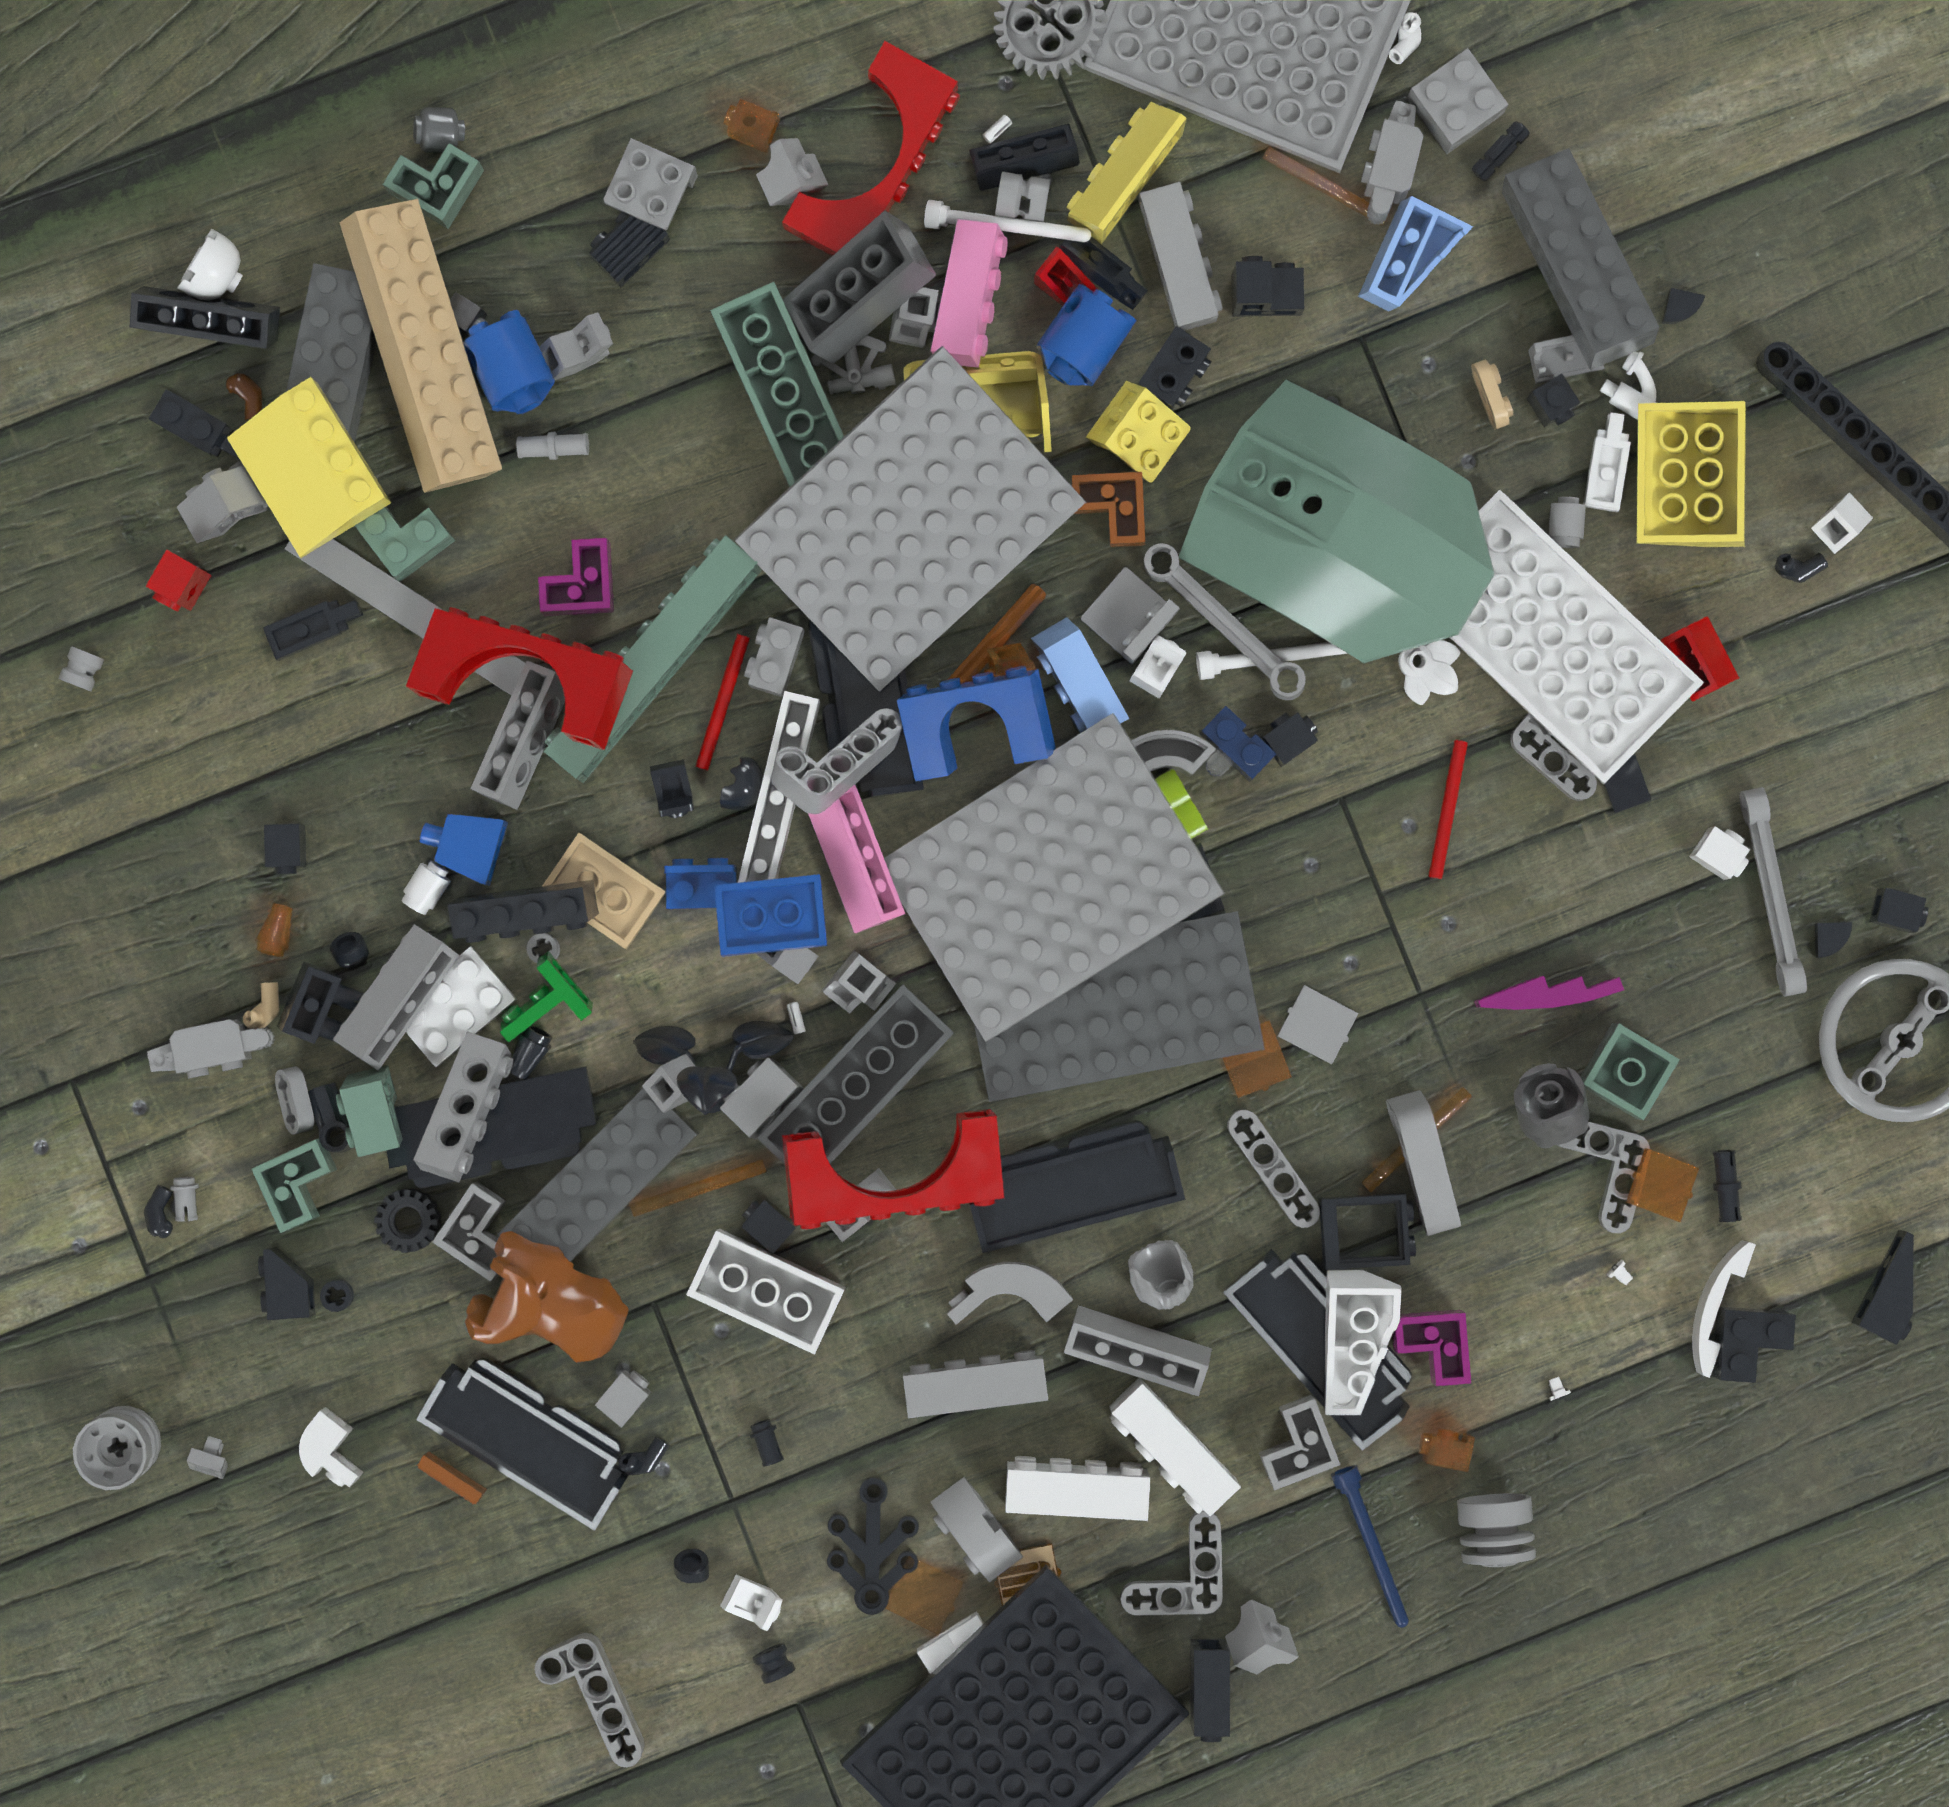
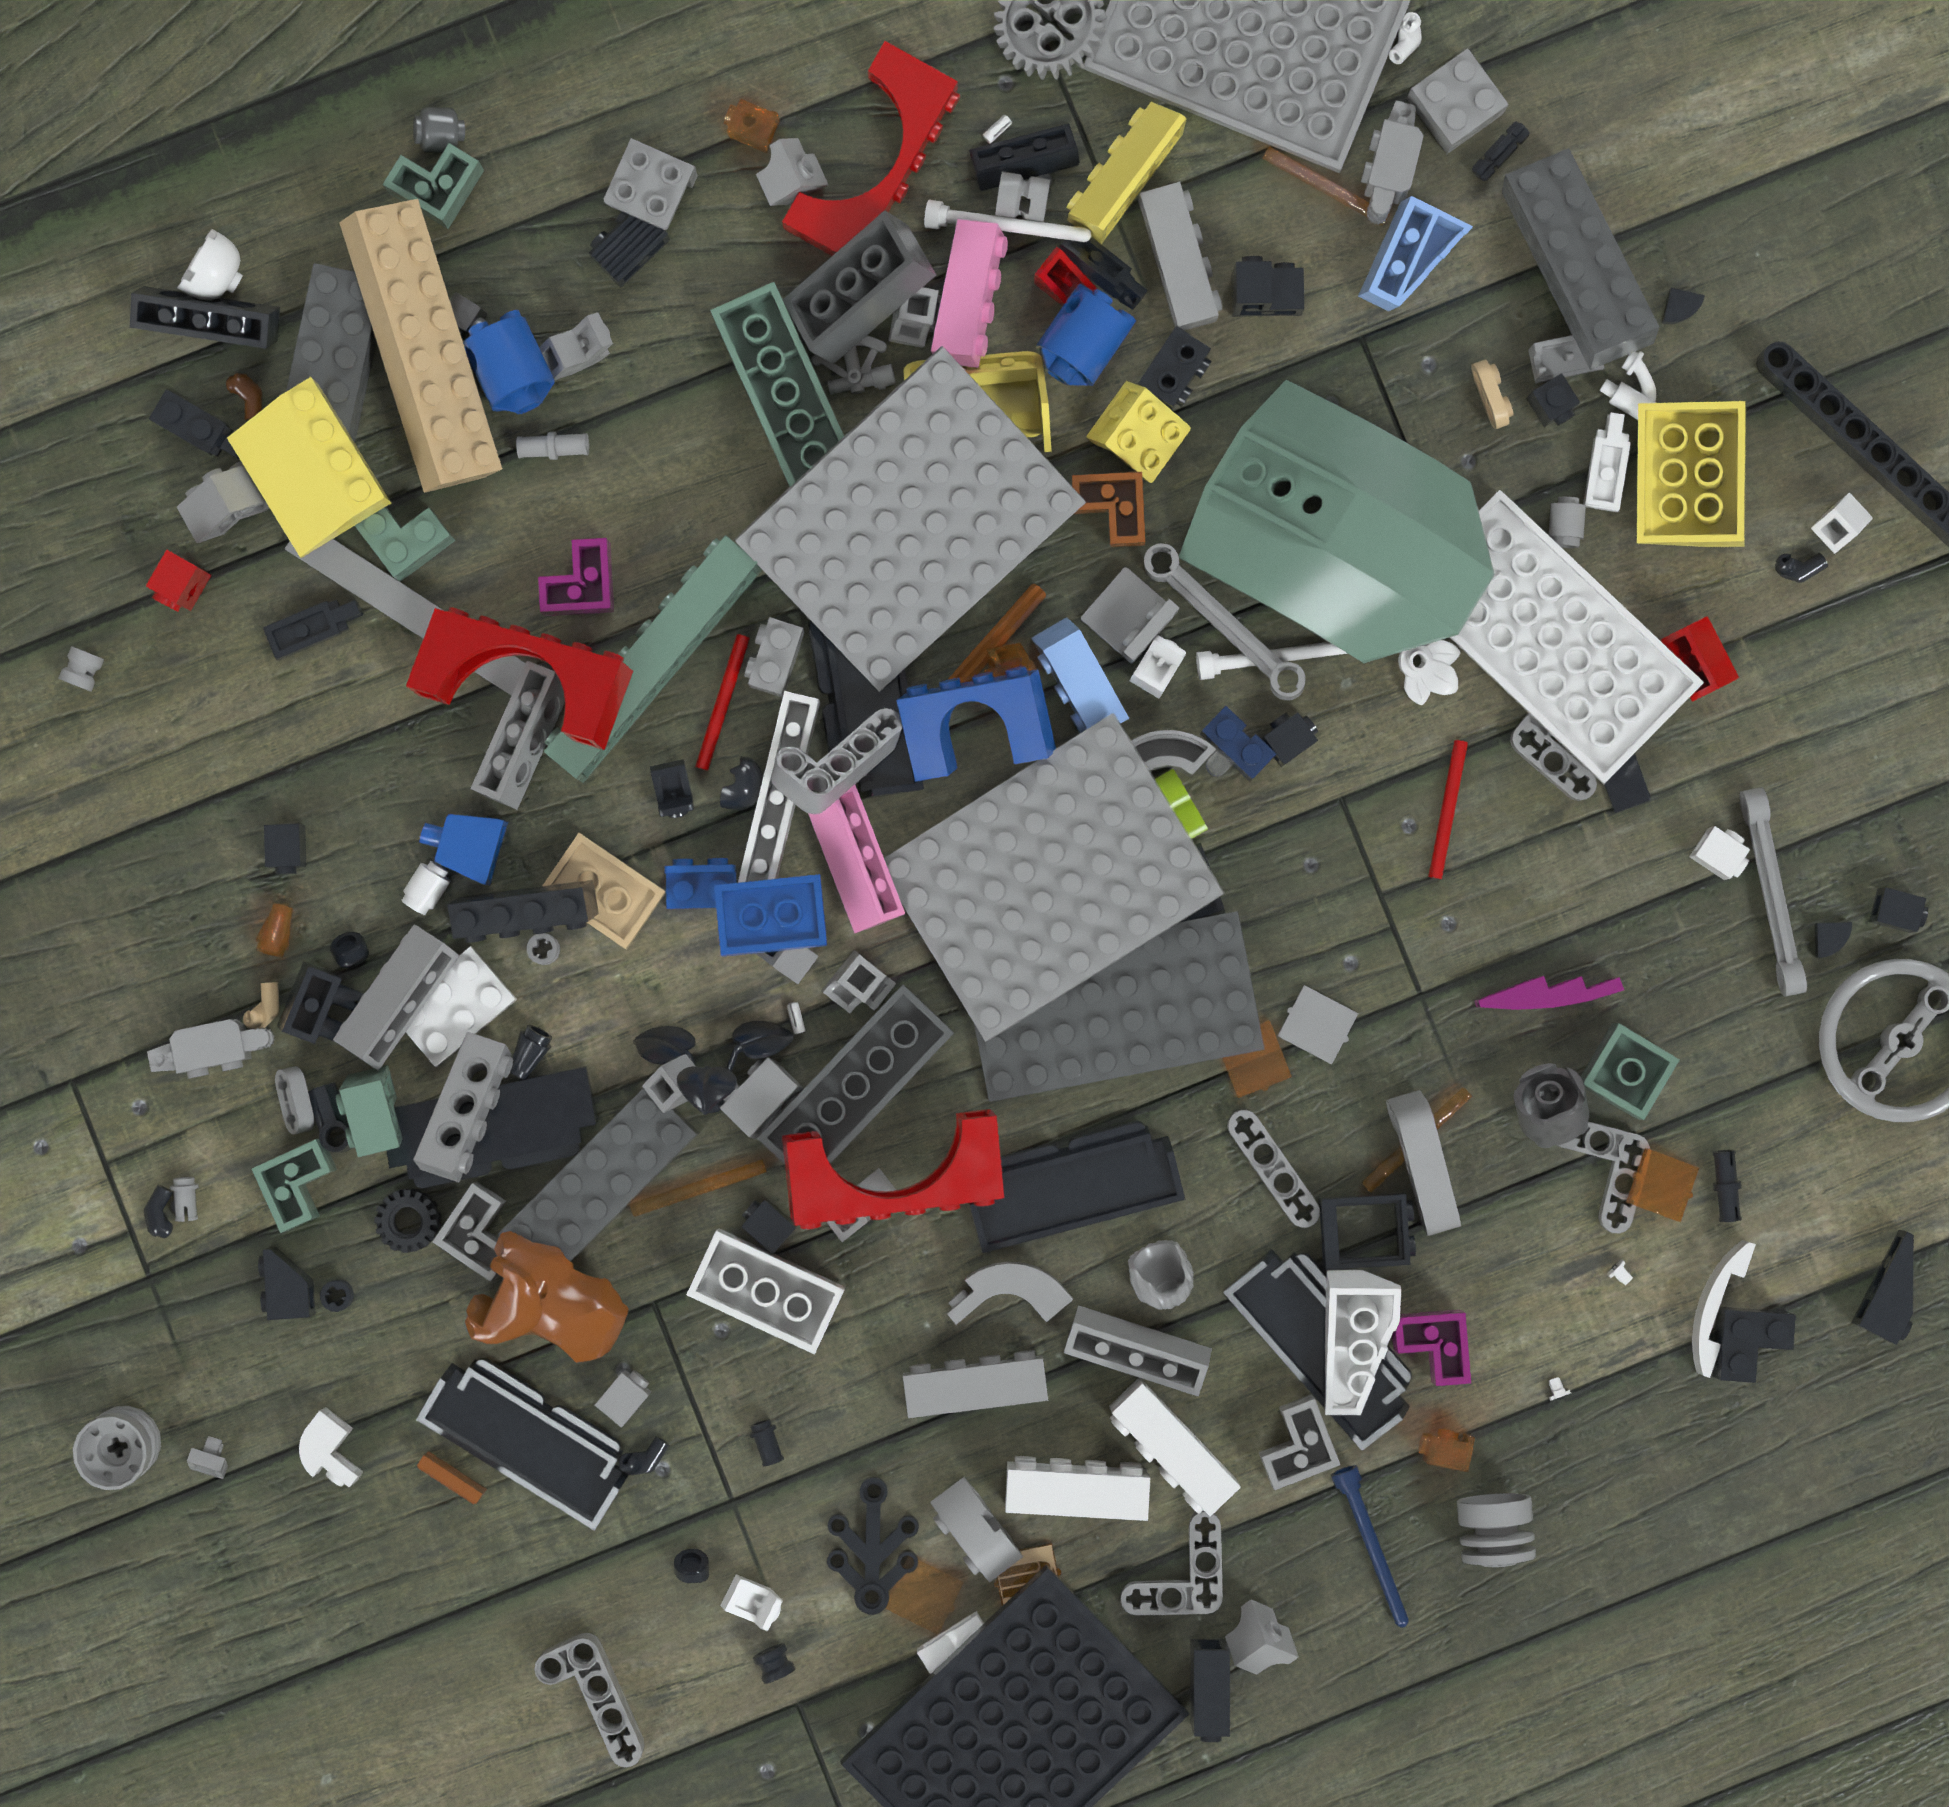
(545, 998): green bracket -> none

